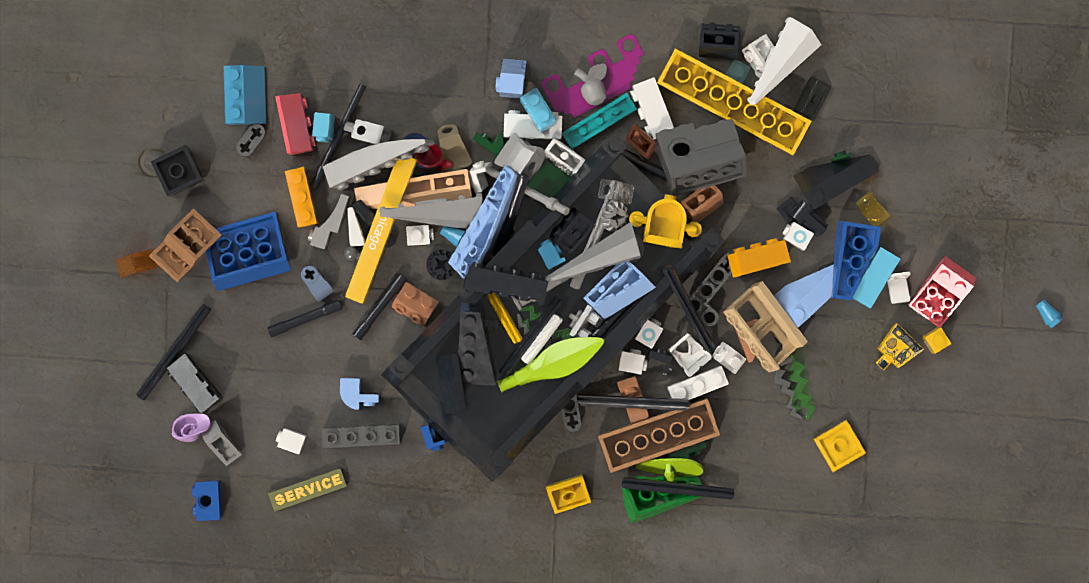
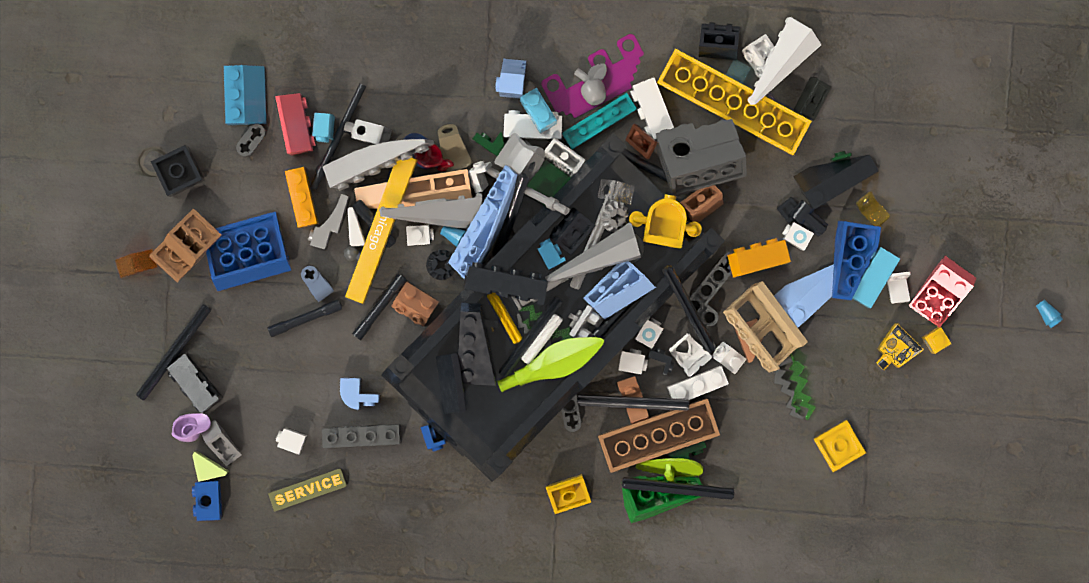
(207, 468): none -> yellowish green slope

